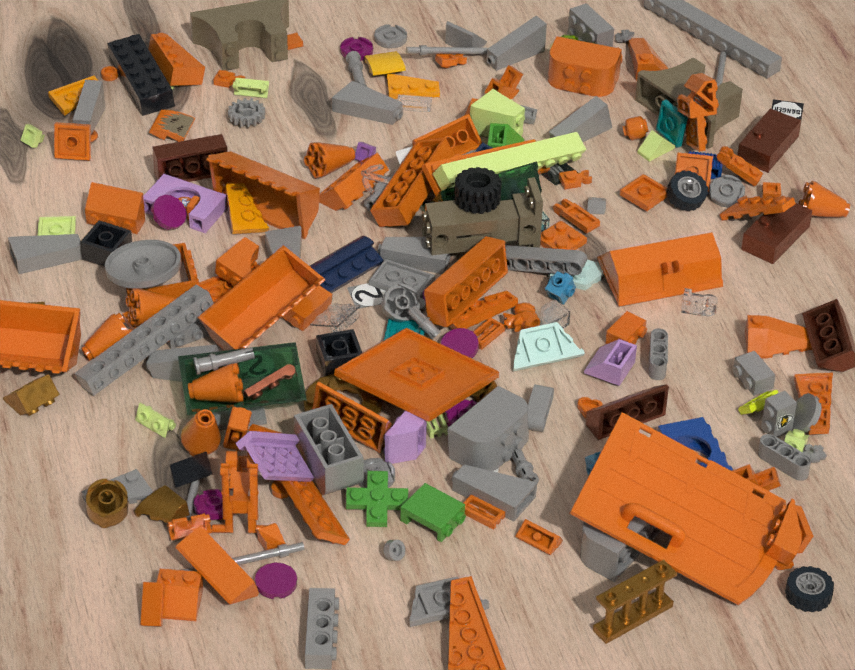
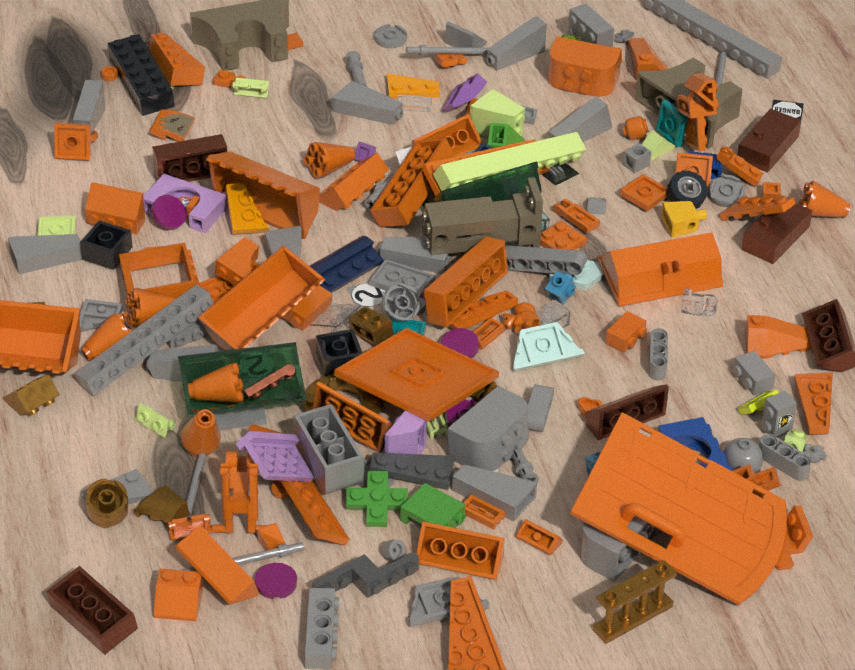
(32, 136): yellowish green tile -> none
(67, 97): light orange wing -> none
(92, 610): none -> copper brick
(96, 312): none -> light grey wing
(143, 264): light grey dish -> none
(152, 604): orange slope -> none
(191, 469): black sticker -> none
(209, 503): magenta tile -> none
(214, 361): light grey pin -> none
(236, 427): orange brick -> none
(245, 112): light grey gear -> none
(361, 45): magenta tile -> none
(368, 175): clear piece -> none
(368, 576): none -> dark grey bracket
(371, 325): none -> pearl gold brick
(385, 63): yellow slope -> none
(416, 468): none -> dark grey wing
(423, 322): light grey axle -> none
(460, 550): none -> orange slope
(465, 92): none -> medium lavender slope
(477, 190): black tyre -> none
(507, 84): orange brick -> none
(572, 179): orange plate -> none
(612, 361): lavender slope -> none
(636, 158): none -> light grey brick
(681, 217): none -> yellow torso
(744, 452): none -> light grey cylinder
(787, 536): orange slope -> none
(807, 412): light grey tile -> none
(809, 589): black wheel -> none

